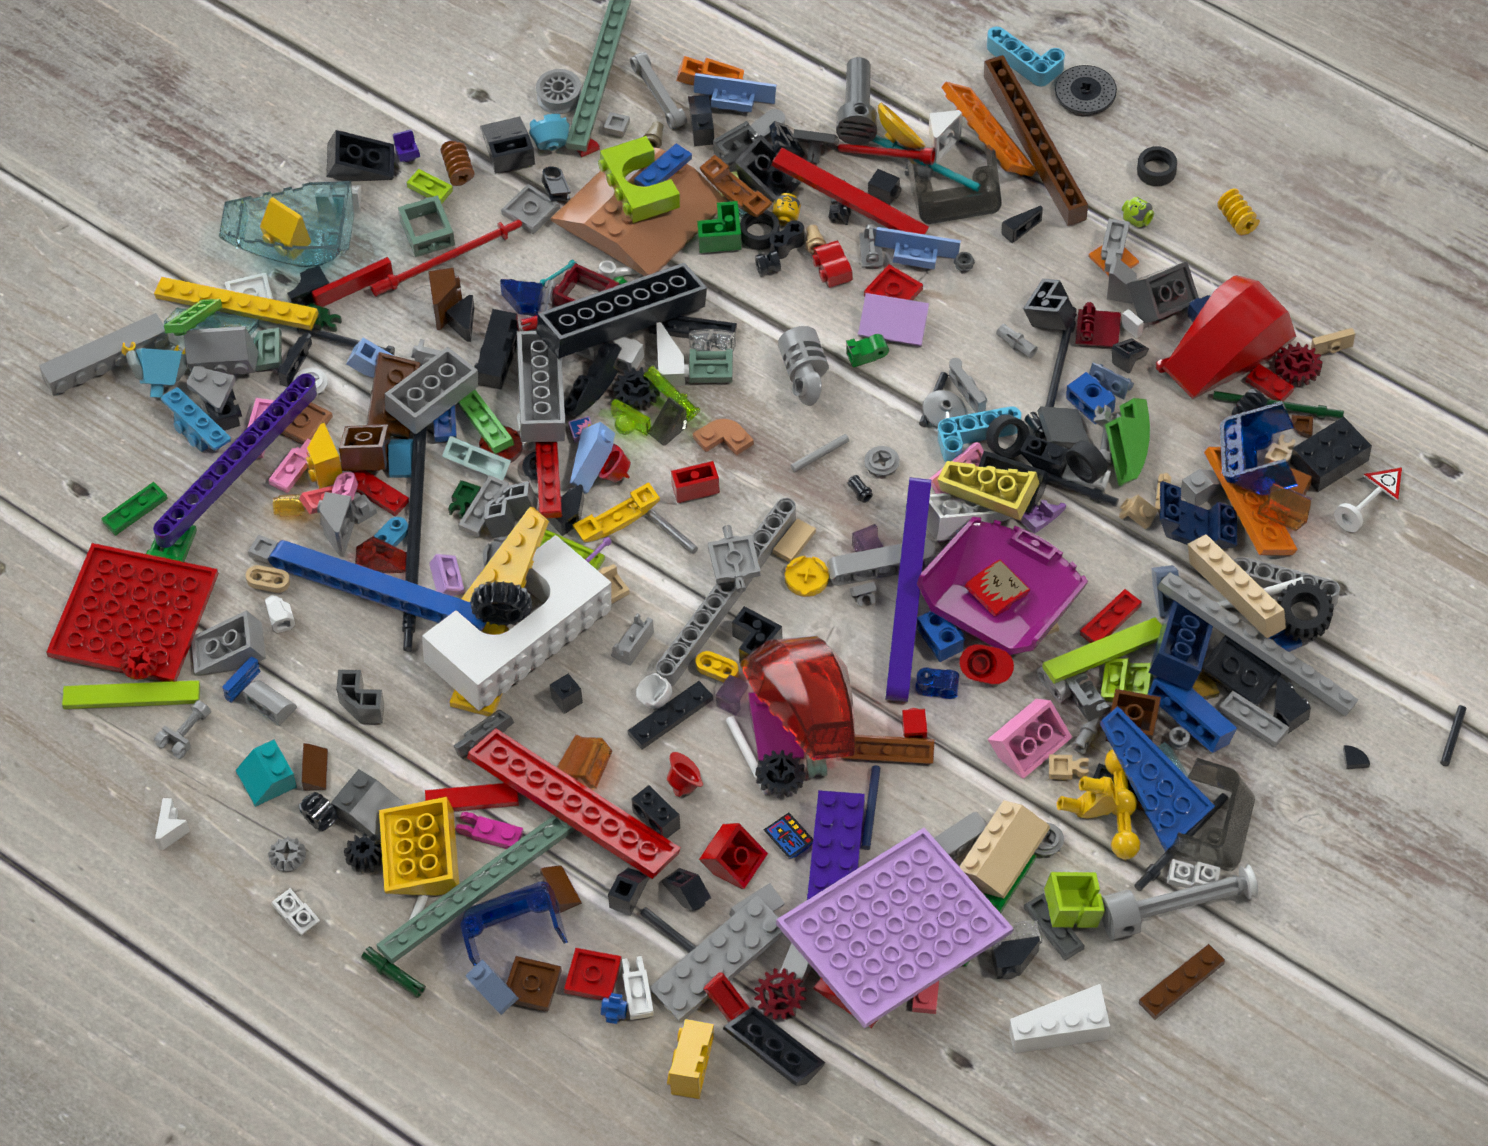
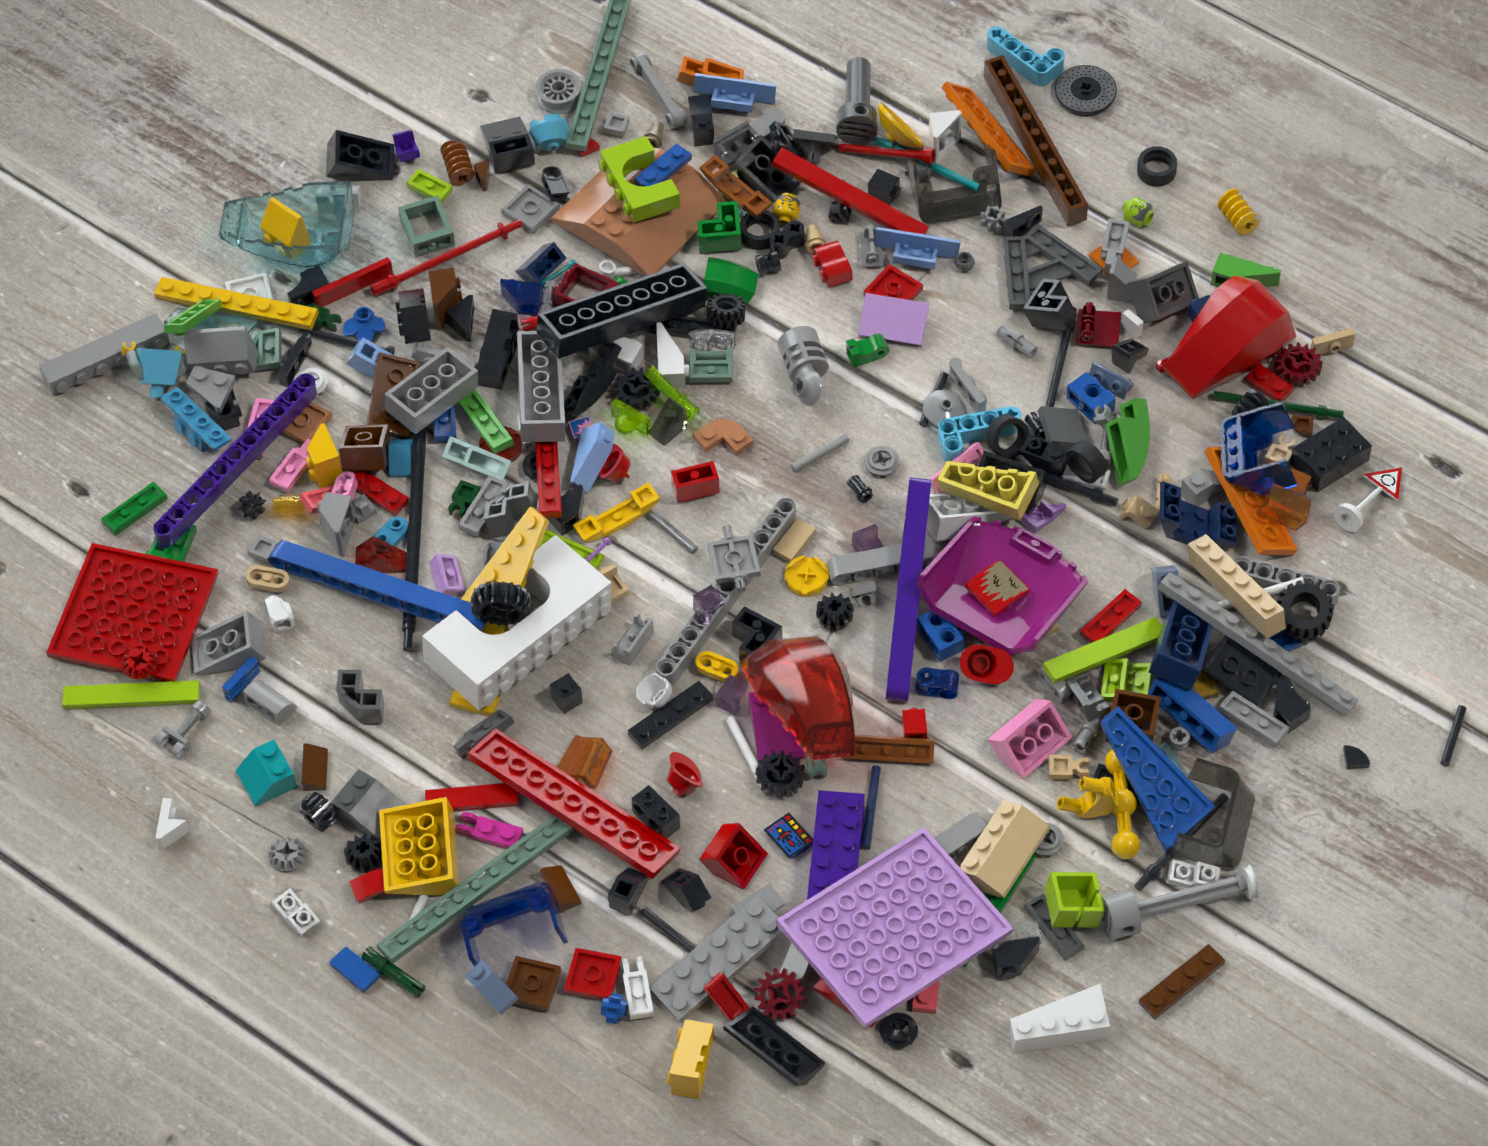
(257, 502): none -> black gear
(354, 969): none -> blue tile
(364, 327): none -> blue plate
(368, 885): none -> red slope
(413, 316): none -> black wedge
(482, 174): none -> reddish brown slope
(541, 263): none -> dark blue brick
(706, 602): none -> clear purple panel
(726, 310): none -> black tyre
(731, 278): none -> green slope
(834, 611): none -> black gear
(898, 1021): none -> black gear
(992, 218): none -> light grey gear
(1064, 263): none -> dark grey plate
(1230, 266): none -> bright green slope

